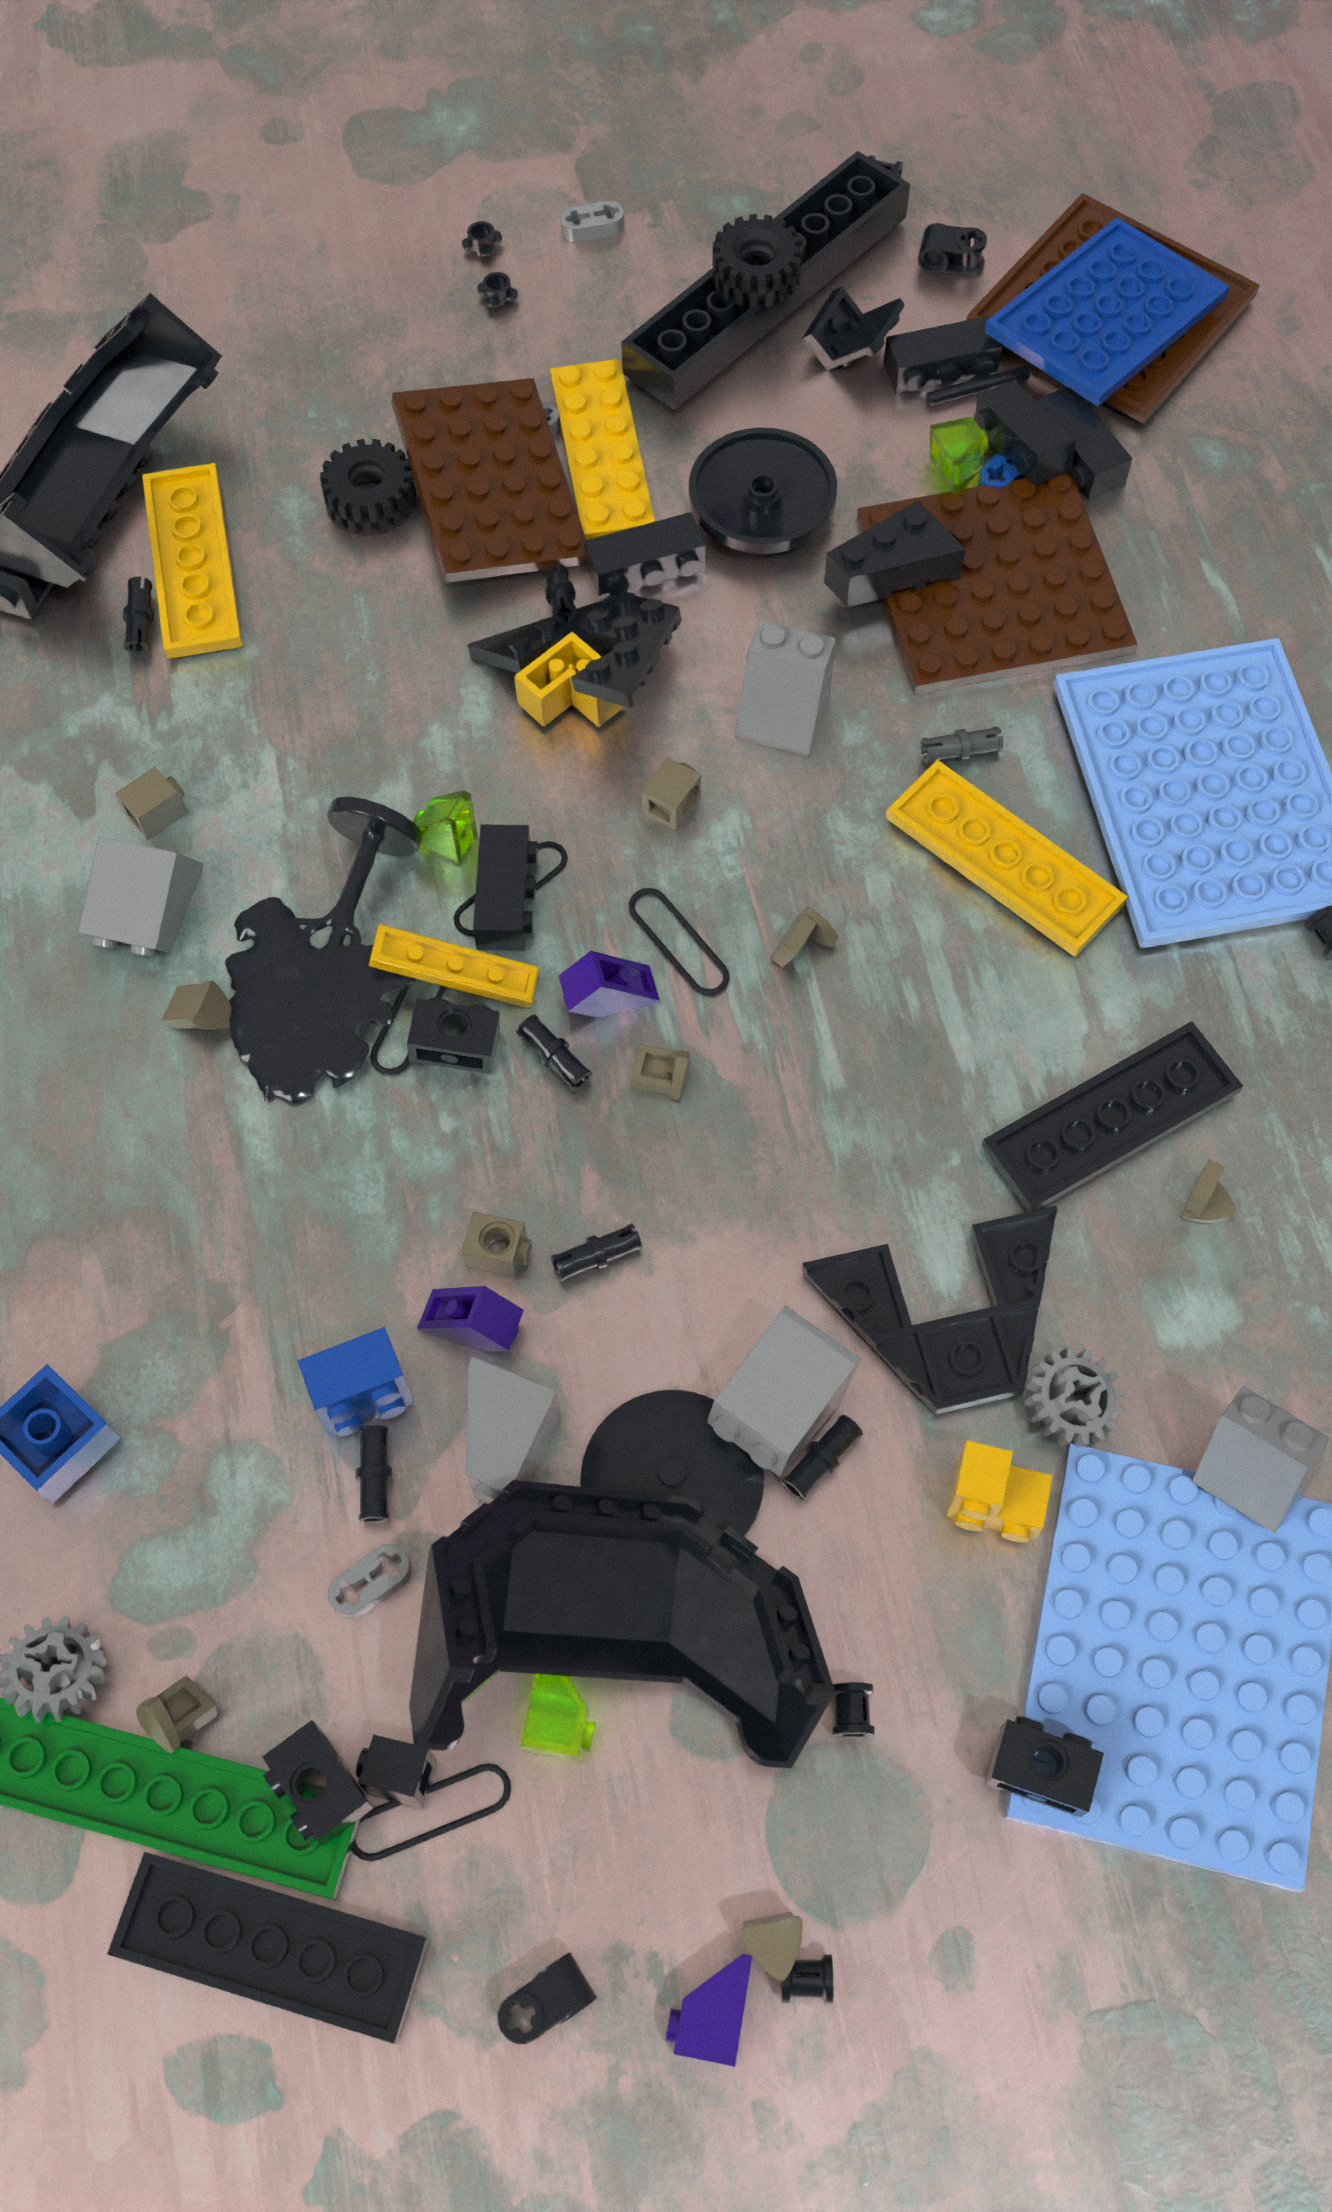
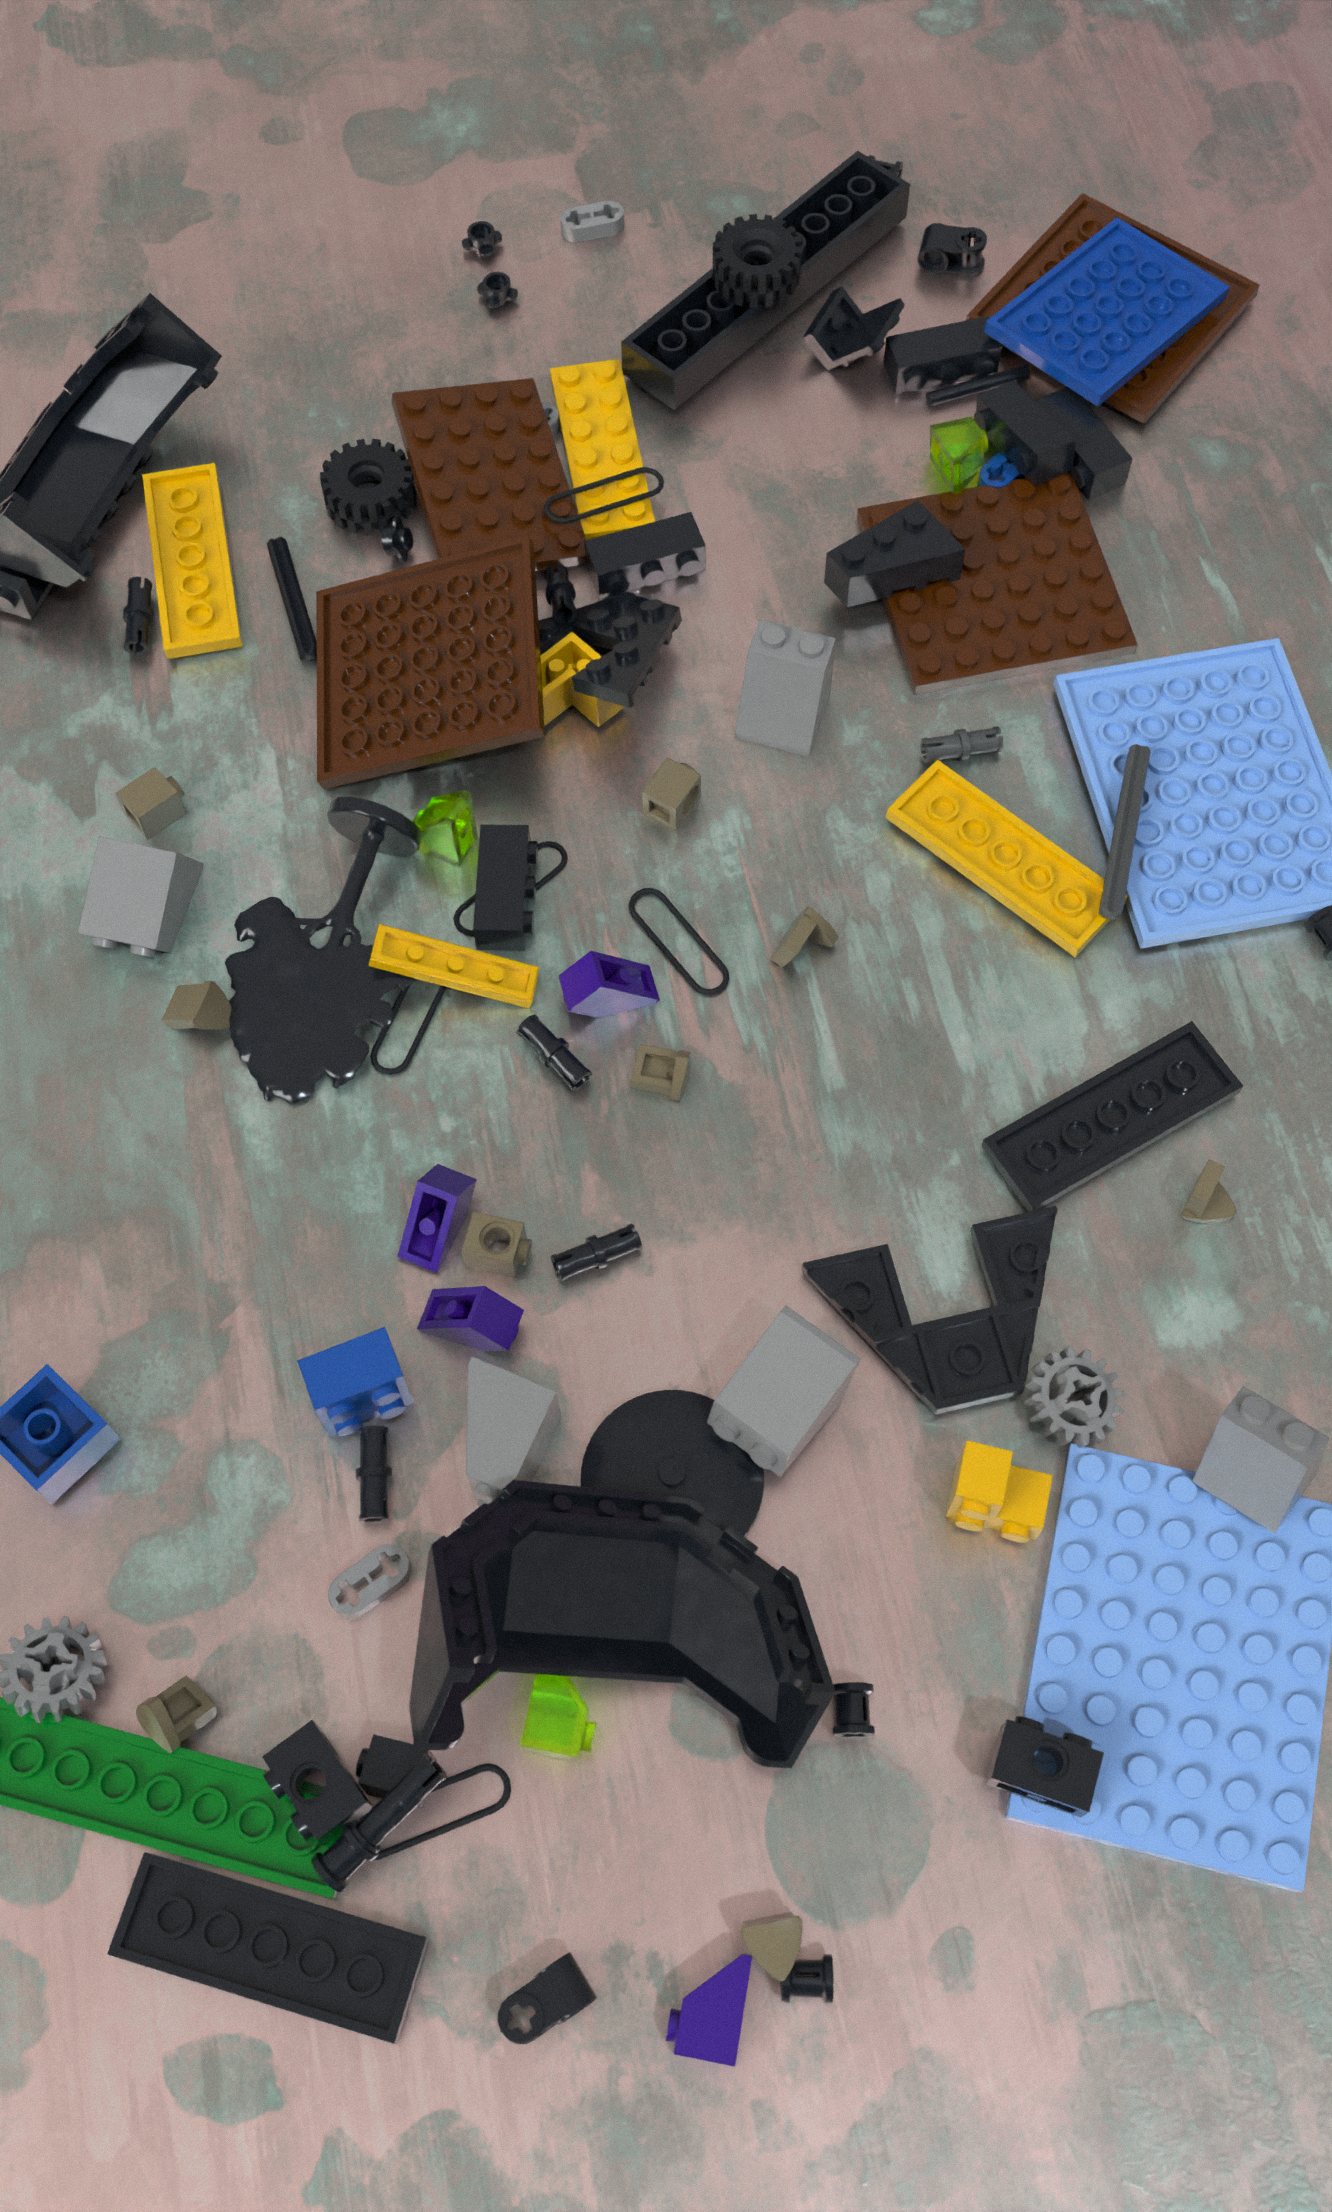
(293, 599): none -> black axle
(363, 1837): none -> black pin
(397, 539): none -> black plate
(428, 663): none -> reddish brown plate
(436, 1216): none -> dark purple slope
(469, 1051): black brick -> none
(607, 507): none -> black piece
(762, 490): black dish -> none
(822, 1457): black pin -> none
(1124, 832): none -> dark grey axle

